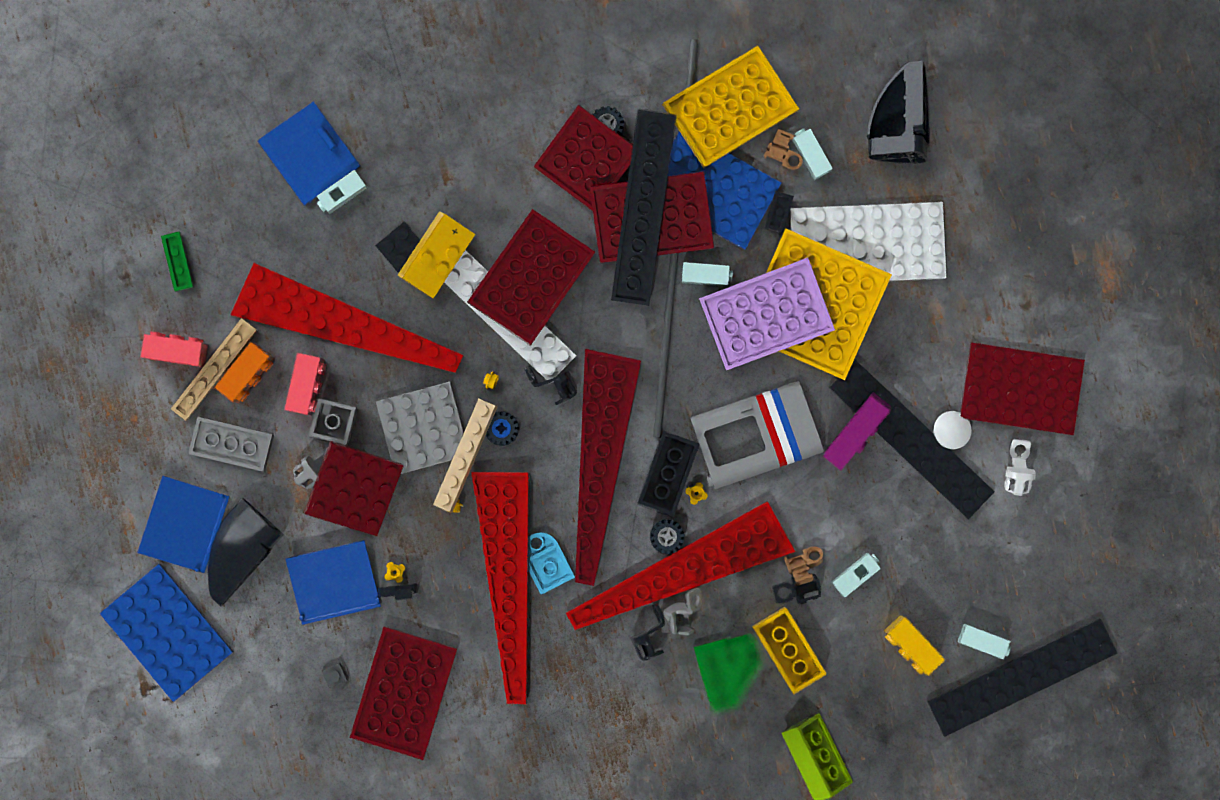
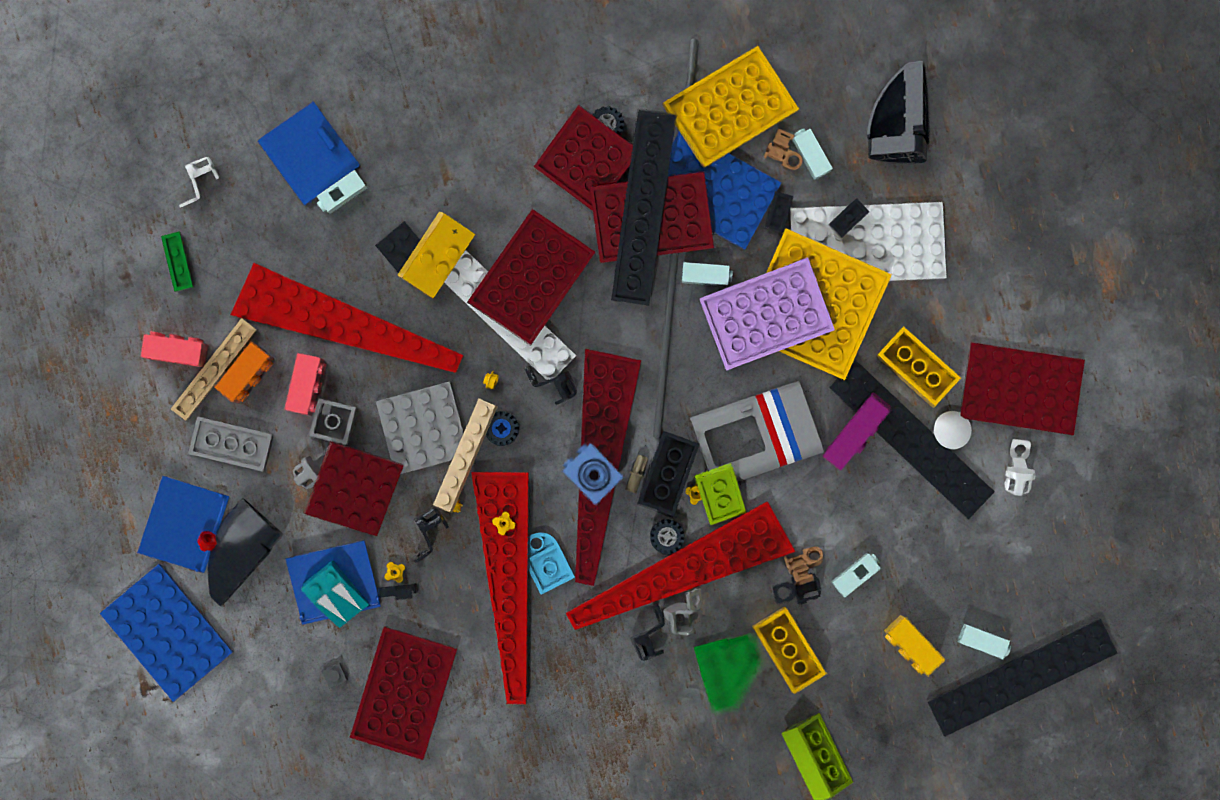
(193, 172): none -> white piece
(207, 541): none -> red tile
(334, 594): none -> teal slope
(425, 525): none -> black piece
(504, 518): none -> yellow plate
(589, 460): none -> medium blue brick
(637, 474): none -> dark tan axle
(720, 494): none -> lime plate
(848, 218): none -> black plate
(918, 367): none -> yellow brick

